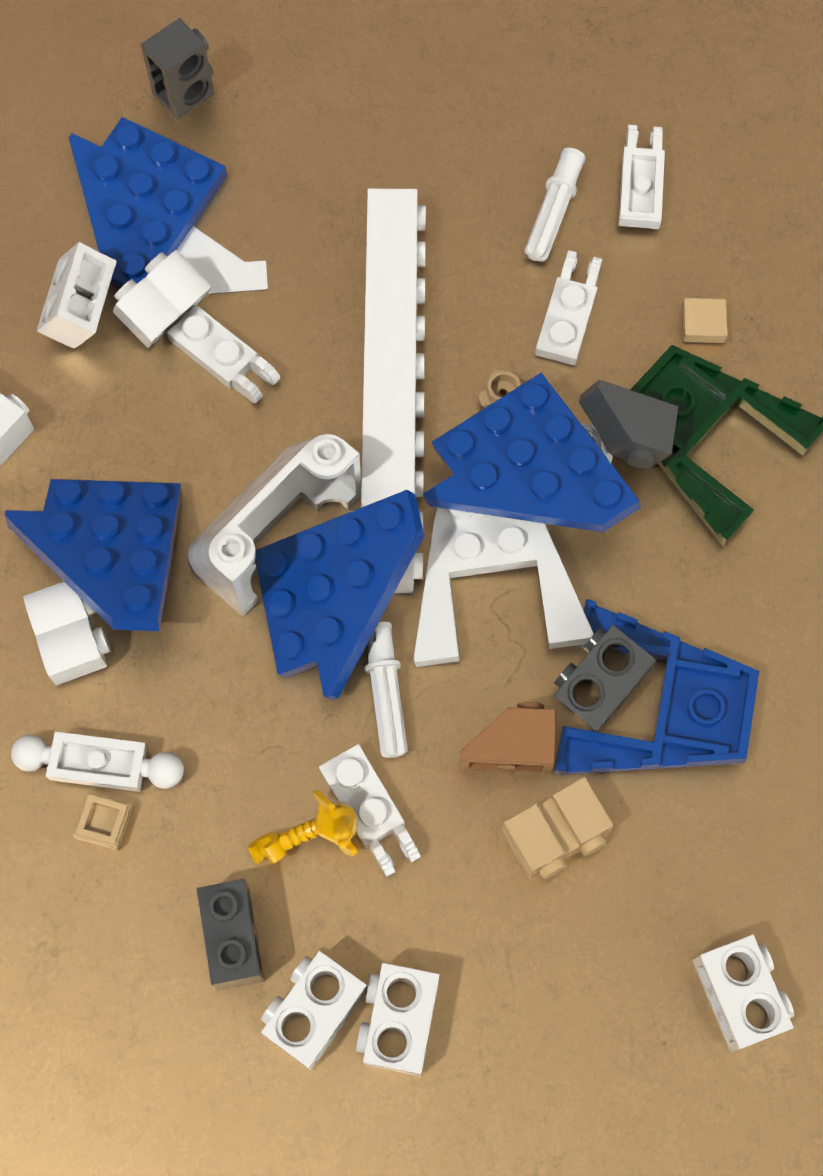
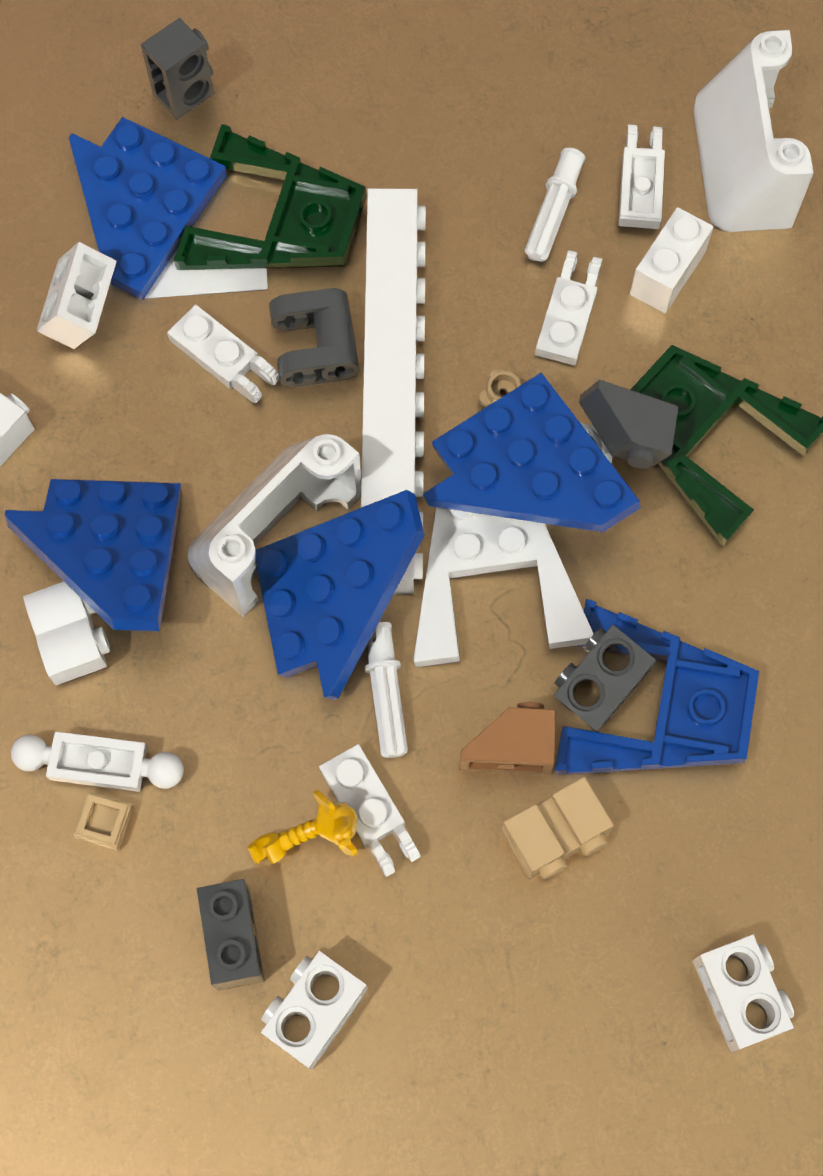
(160, 297): white brick -> none
(309, 224): none -> dark green wing
(335, 352): none -> dark grey connector
(411, 1021): white brick -> none
(671, 260): none -> white brick
(704, 320): tan tile -> none
(745, 171): none -> white windscreen

